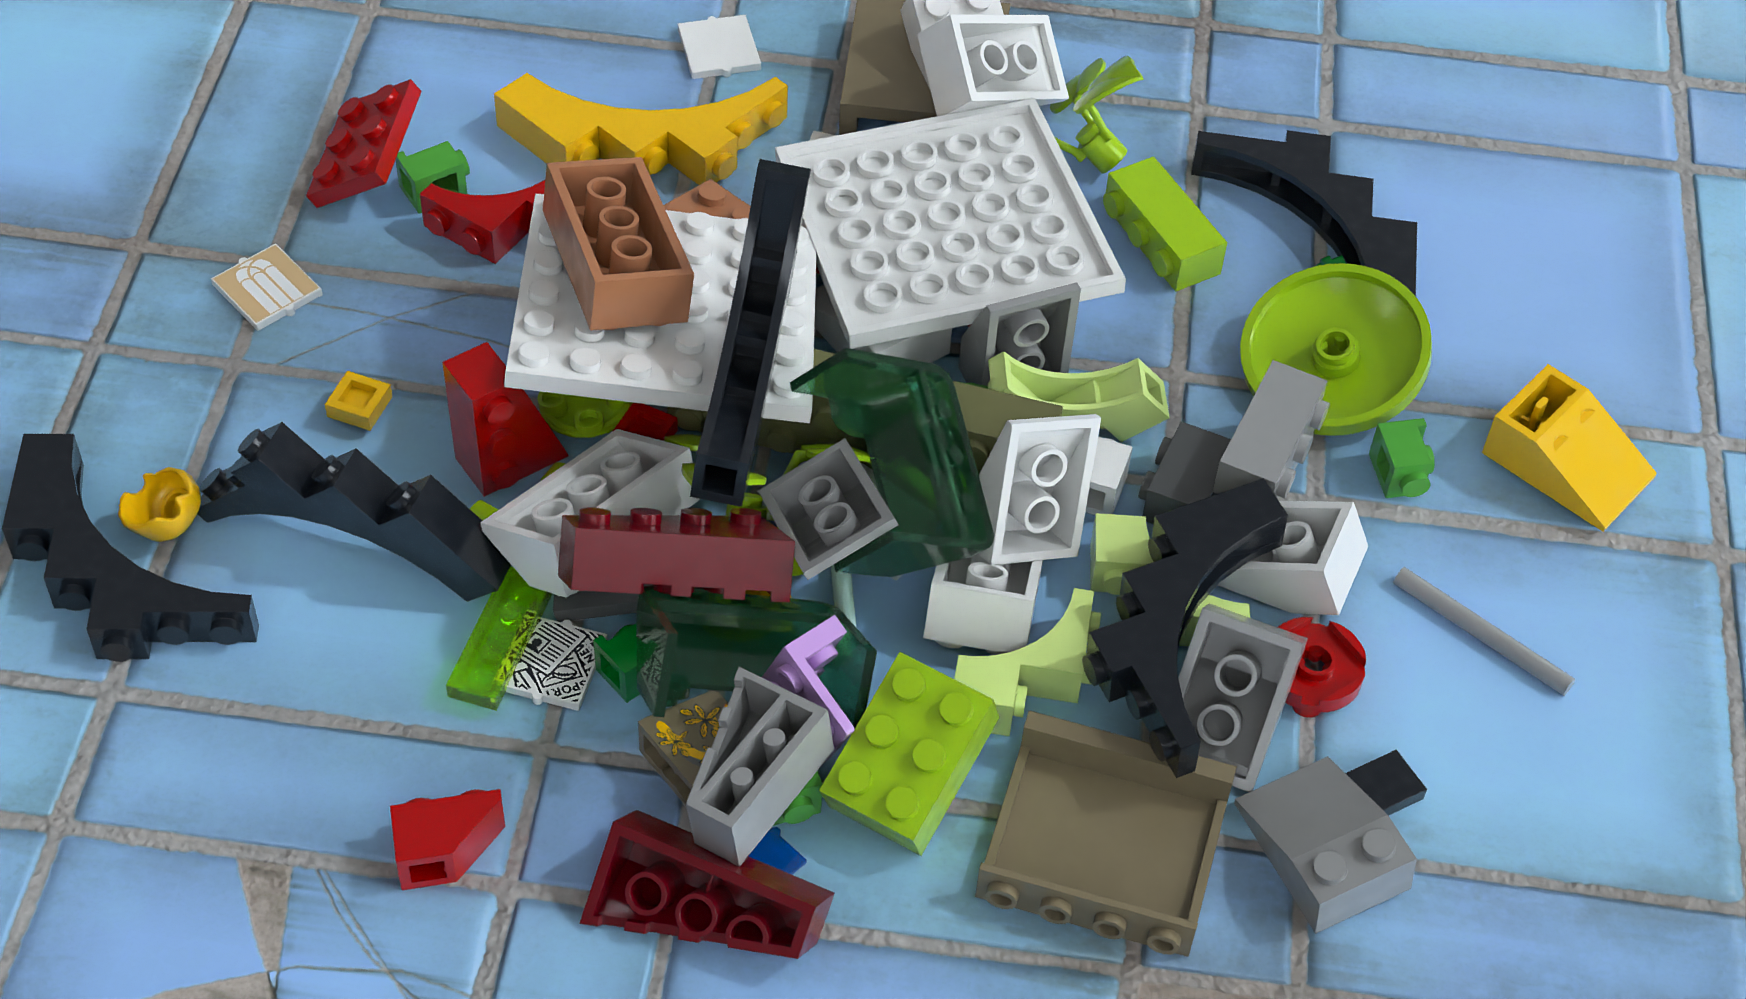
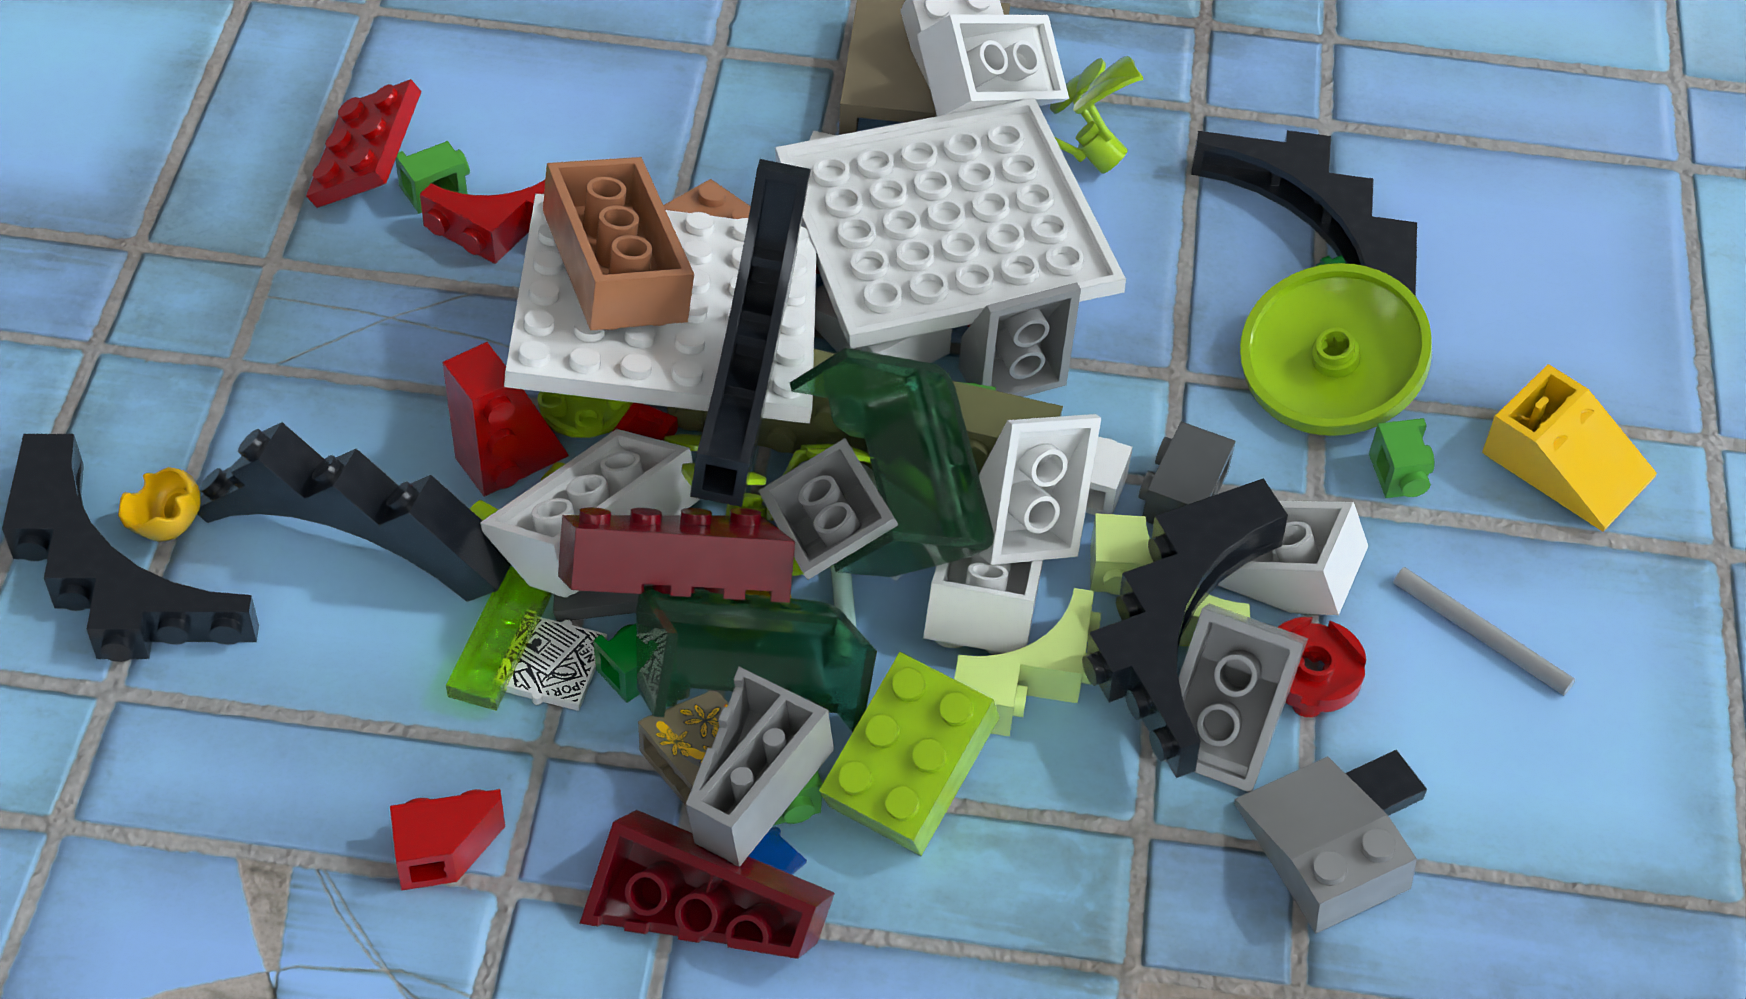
(266, 287): piece -> none
(358, 400): yellow plate -> none
(694, 139): yellow arch -> none
(719, 46): white piece -> none
(801, 665): lavender bracket -> none
(1105, 835): dark tan panel -> none
(1125, 396): yellowish green arch -> none
(1164, 224): lime brick -> none
(1274, 431): light grey wedge -> none

